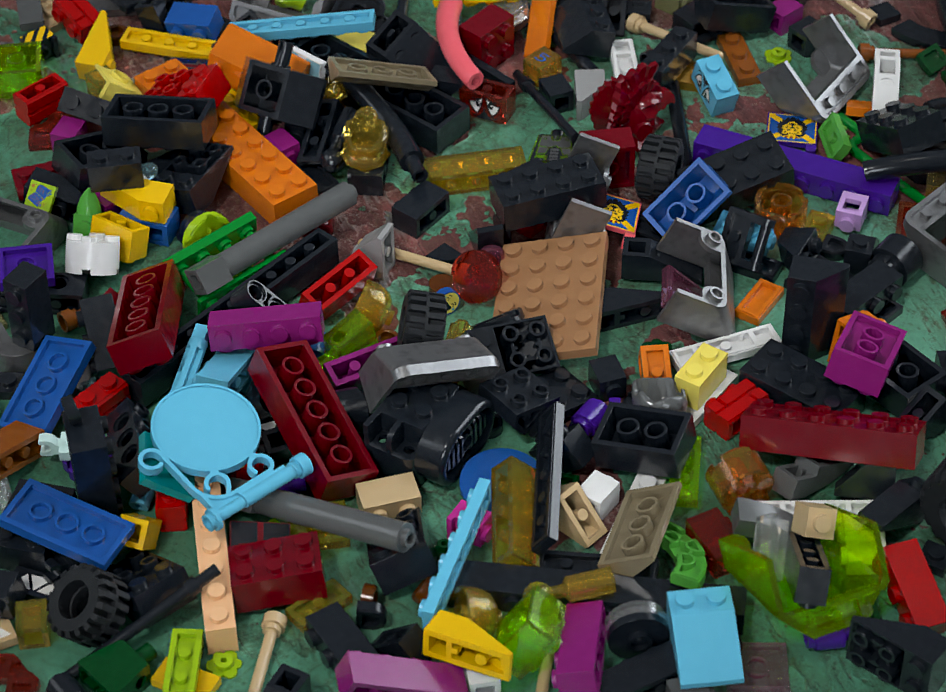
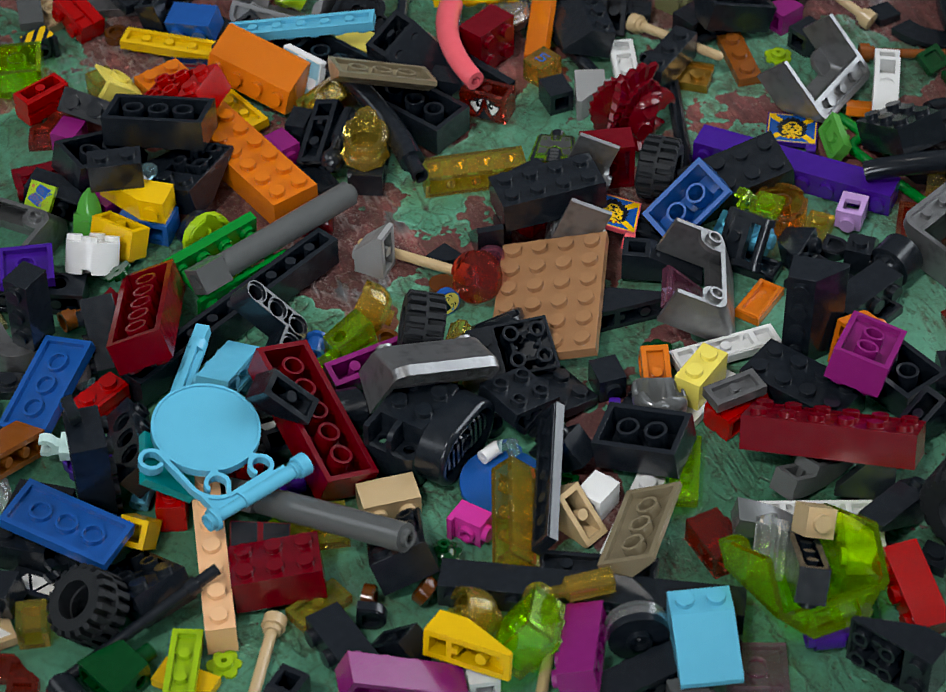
(96, 48): yellow slope -> none
(118, 272): none -> dark green plant
(265, 326): magenta brick -> none
(279, 92): black slope -> none
(281, 397): none -> black slope
(341, 283): red brick -> none
(420, 209): black brick -> none
(458, 549): medium azure plate -> none
(497, 447): none -> arm
(527, 85): black bar -> none
(589, 415): dark purple brick -> none
(687, 555): bright green tile -> none
(715, 85): medium azure brick -> none
(734, 390): none -> flat silver plate
(739, 475): clear orange brick -> none
(764, 203): none -> clear neon green plate

